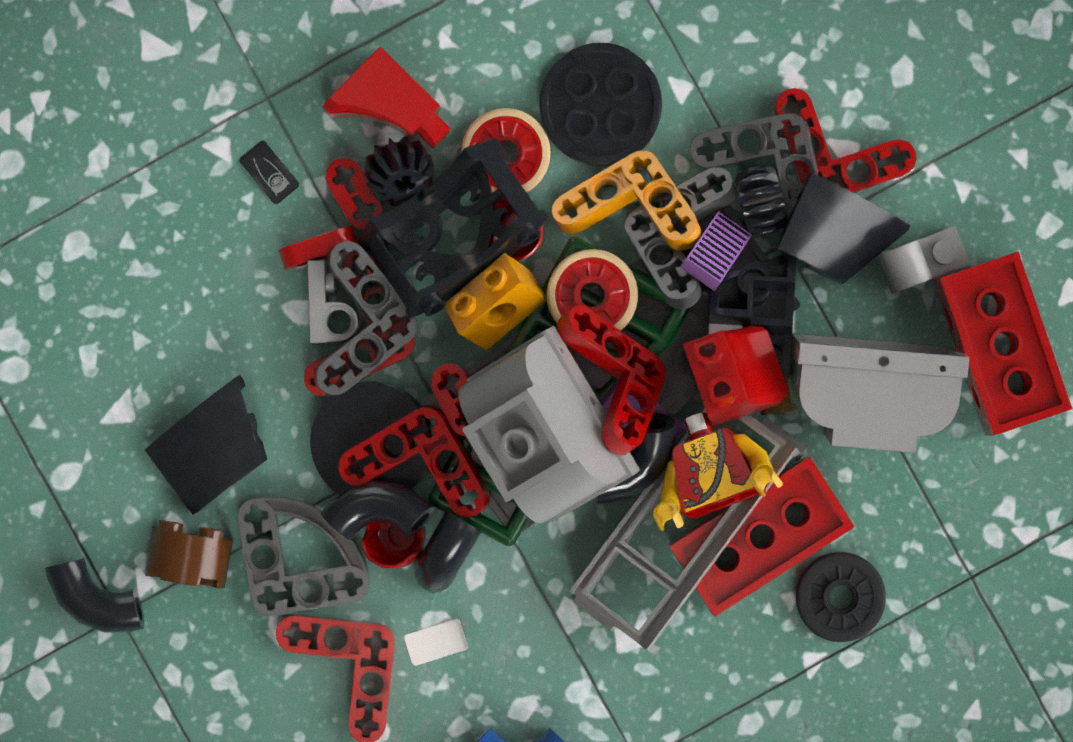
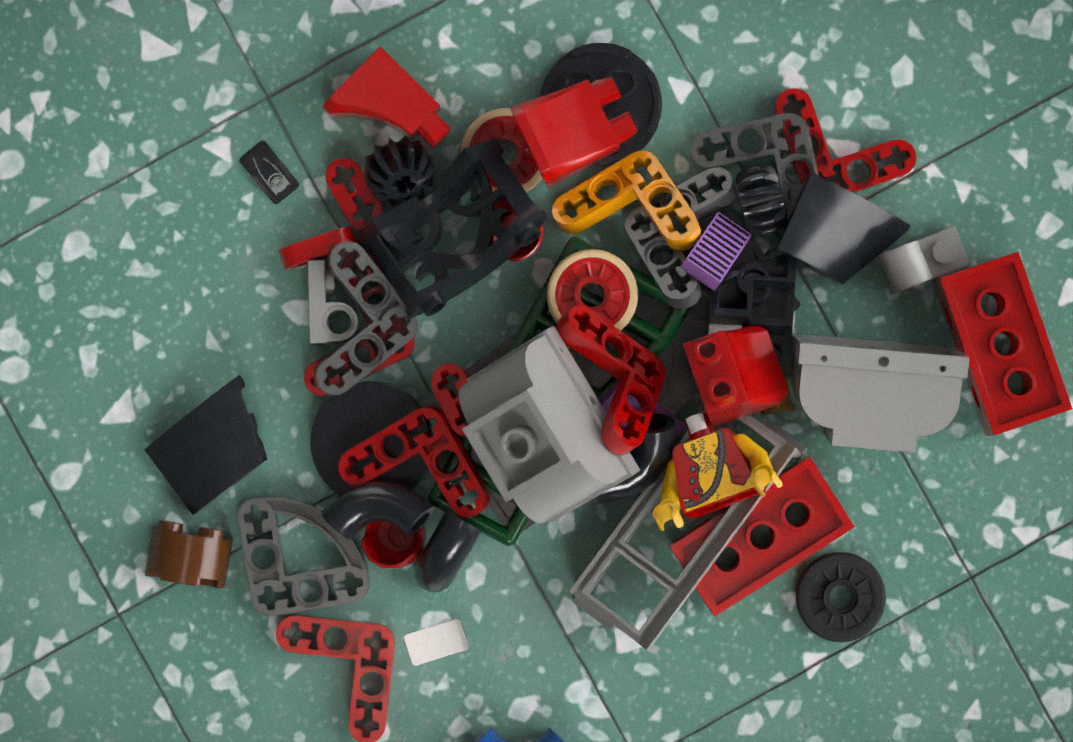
(92, 604): black cylinder -> none
(495, 302): light orange brick -> none
(570, 128): none -> red hips

